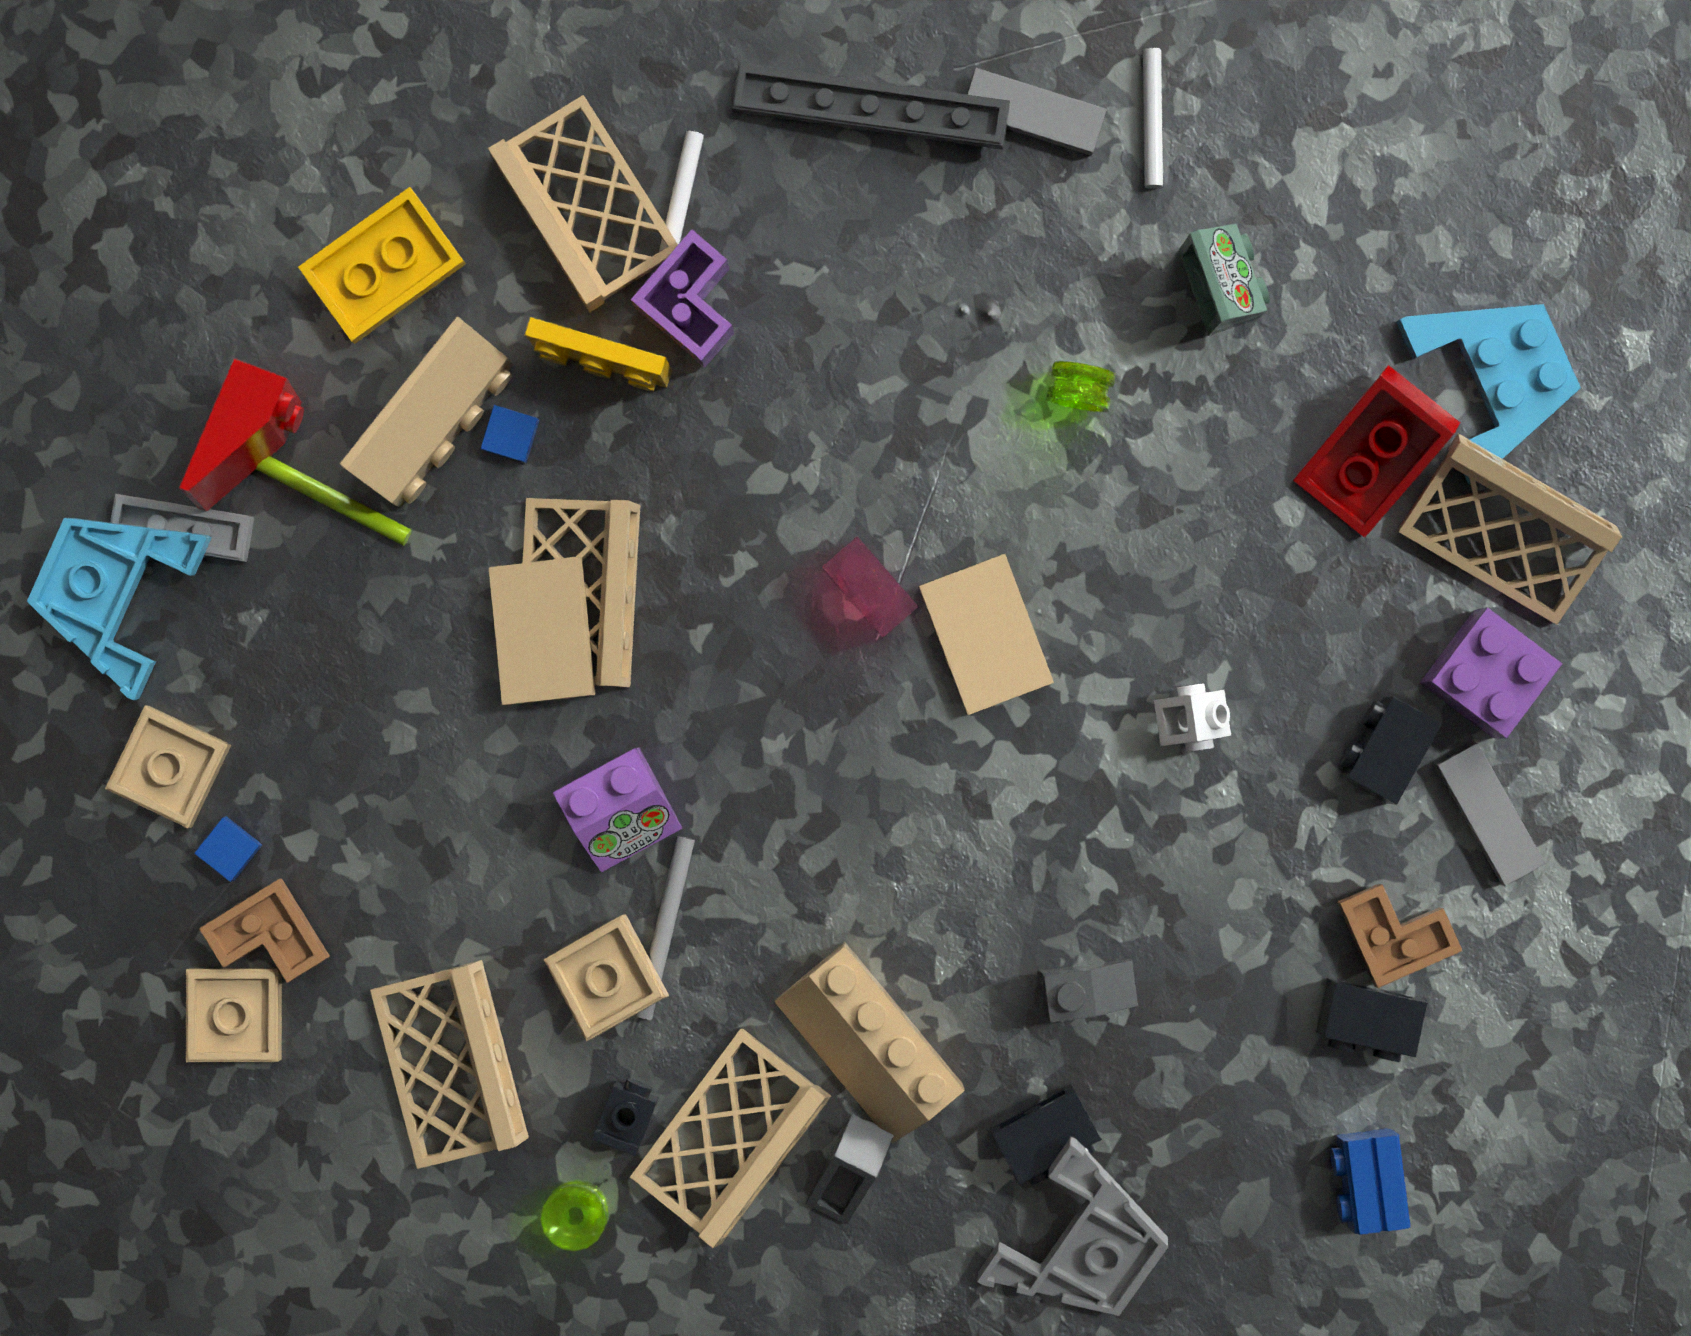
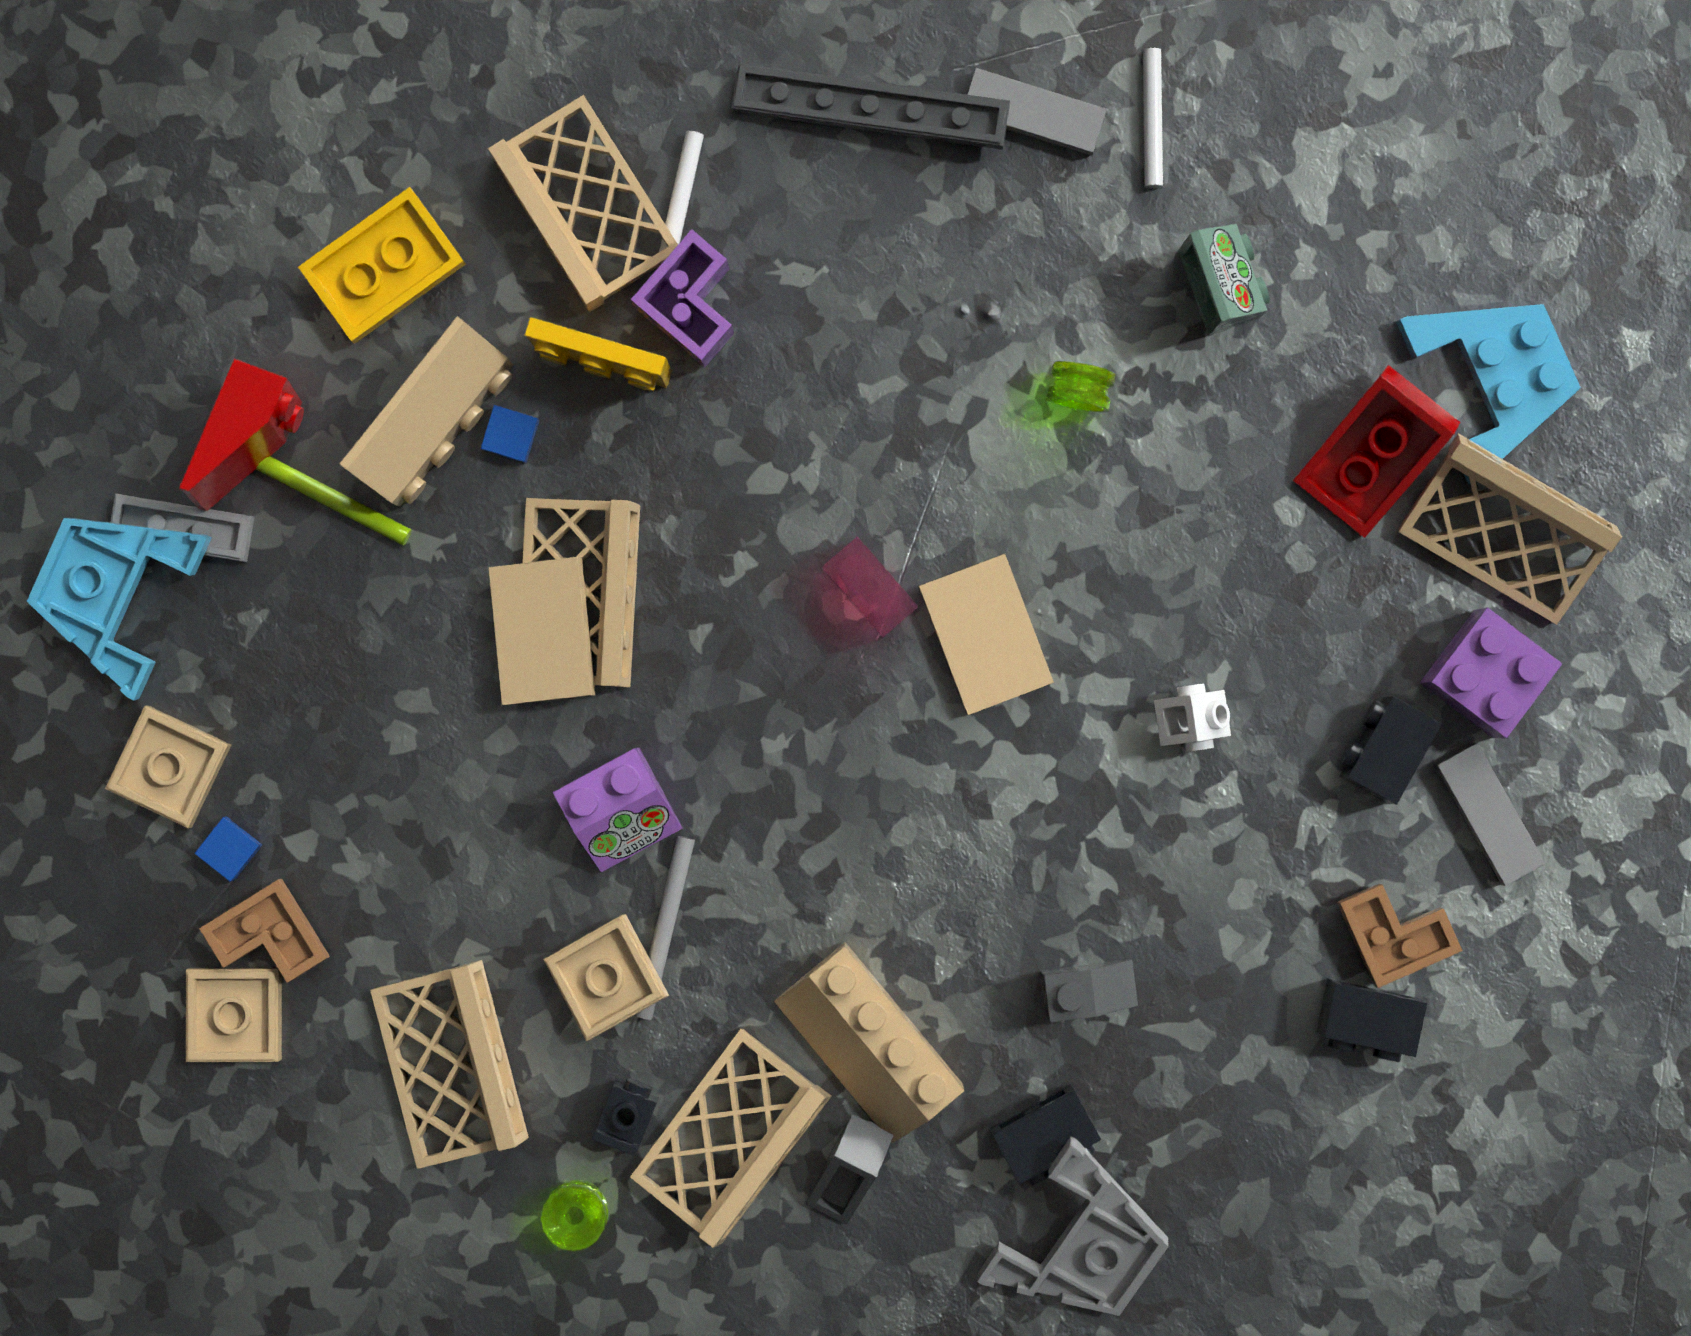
(1371, 1181): blue brick -> none

